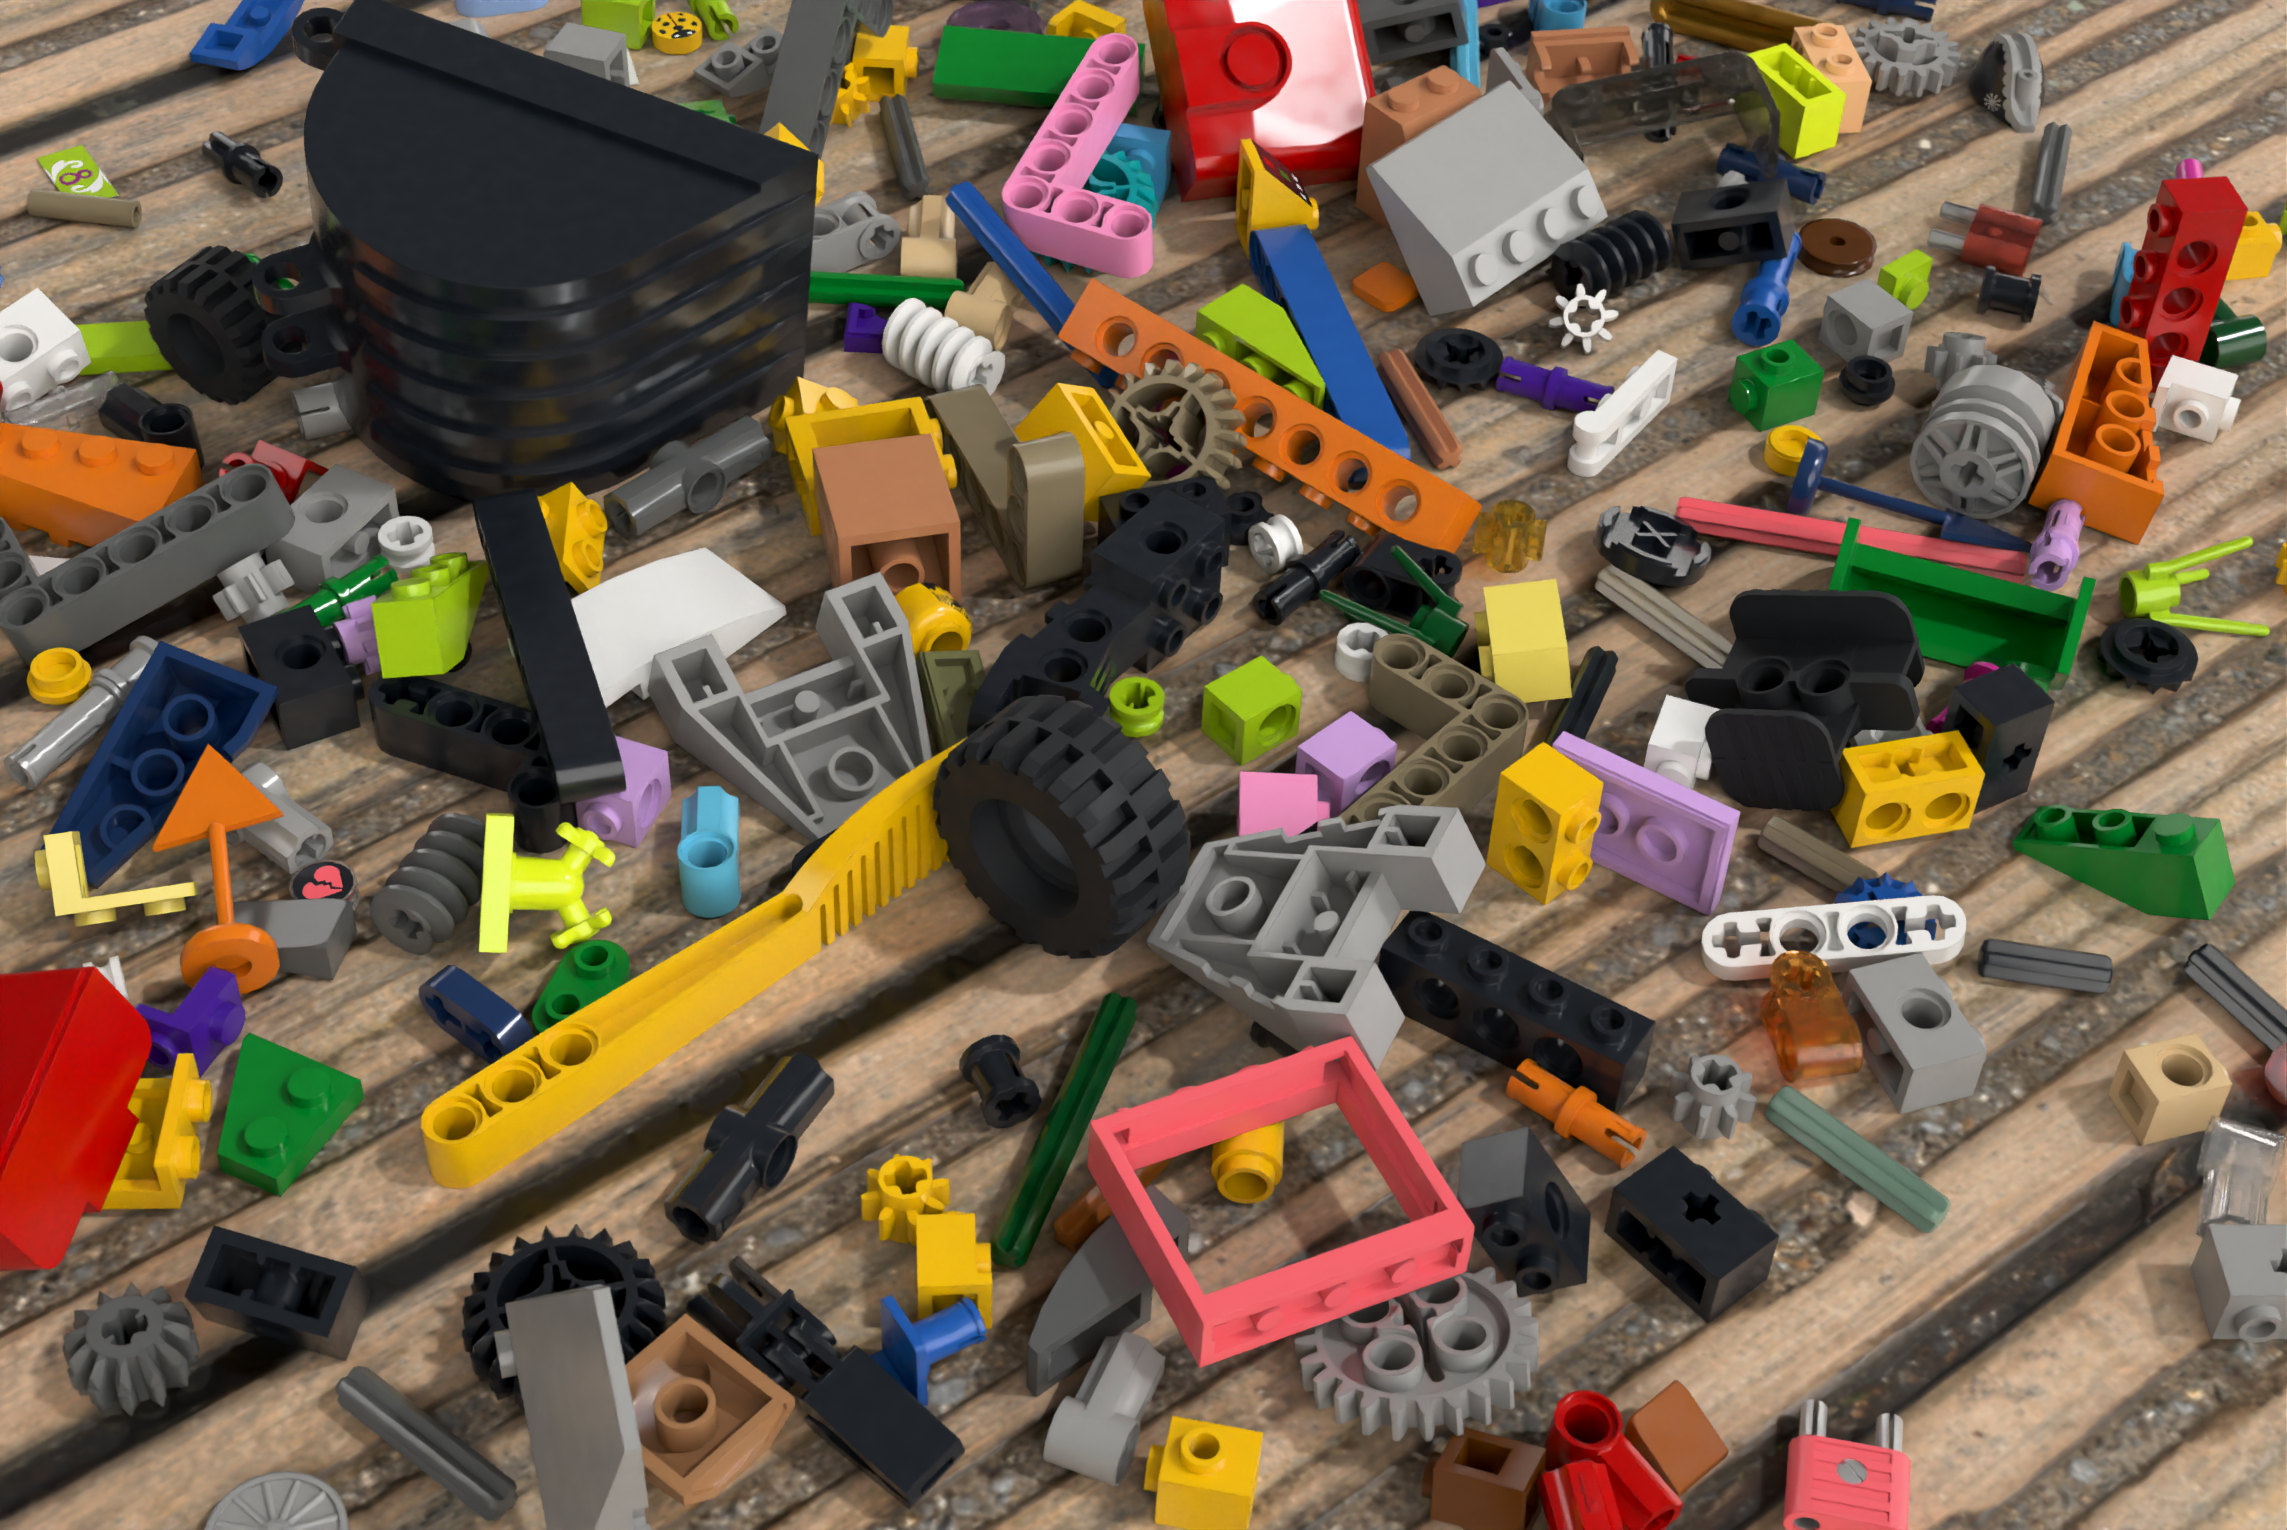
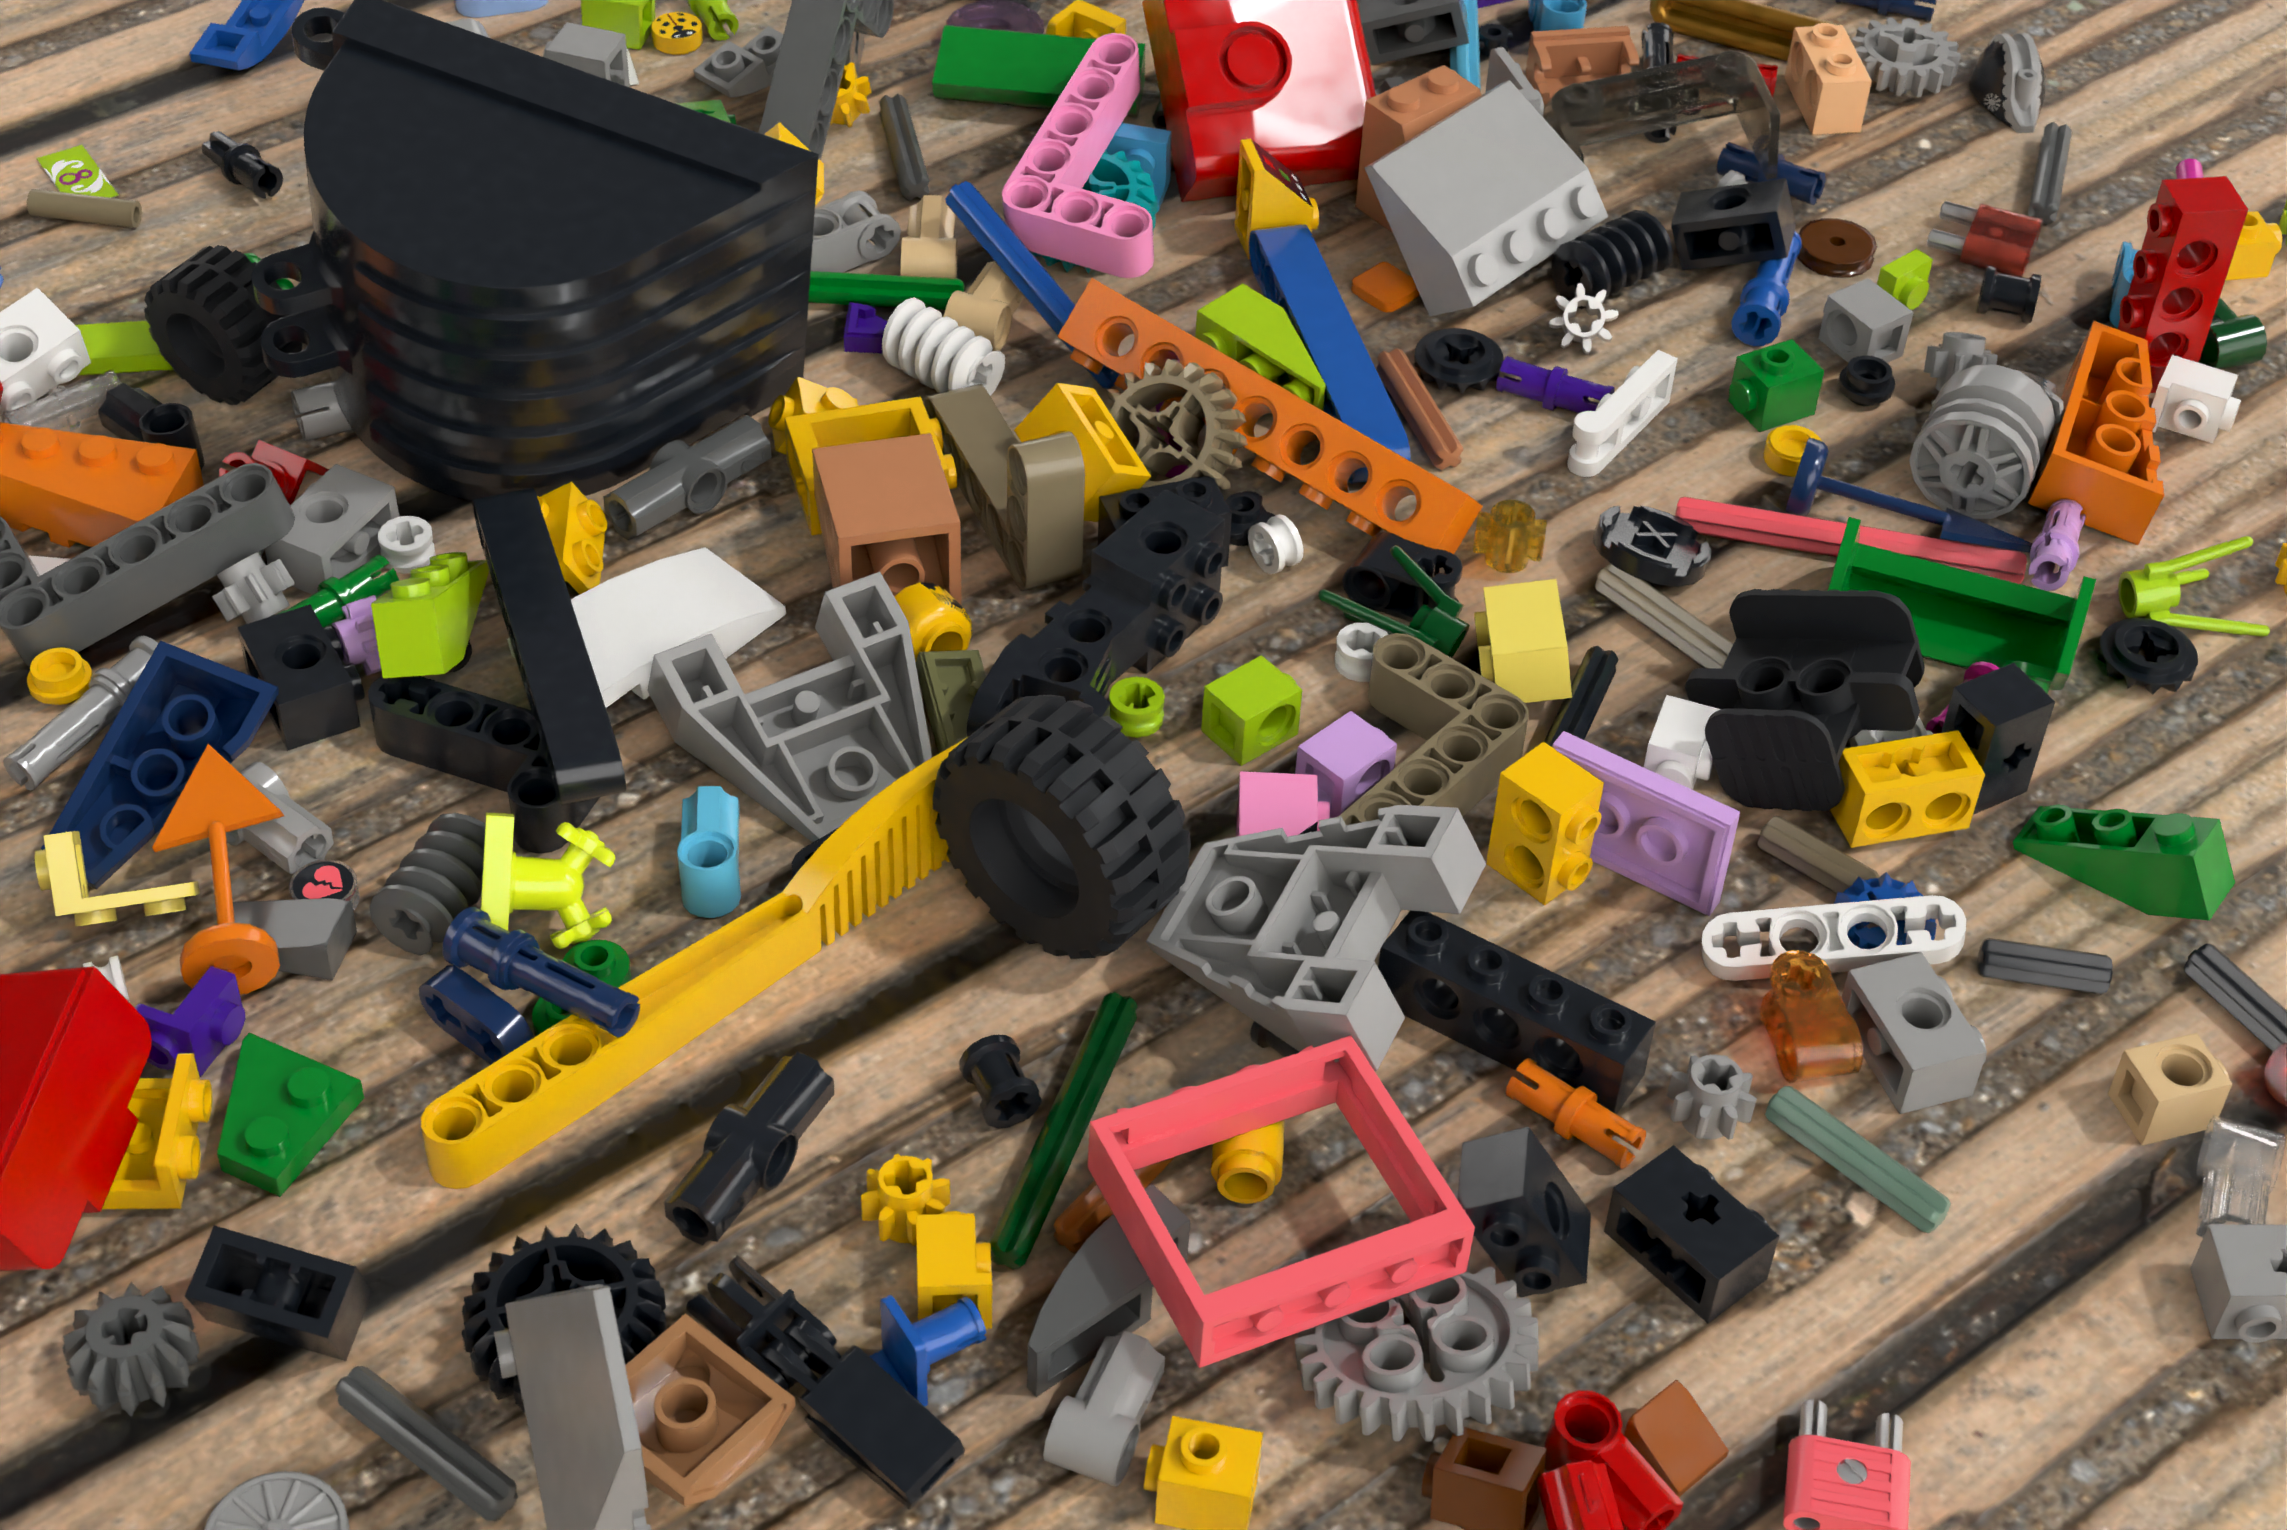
(516, 962): none -> dark blue pin
(631, 813): lavender brick -> none
(886, 62): yellow brick -> none
(1306, 577): black pin -> none
(1805, 98): neon yellow brick -> none

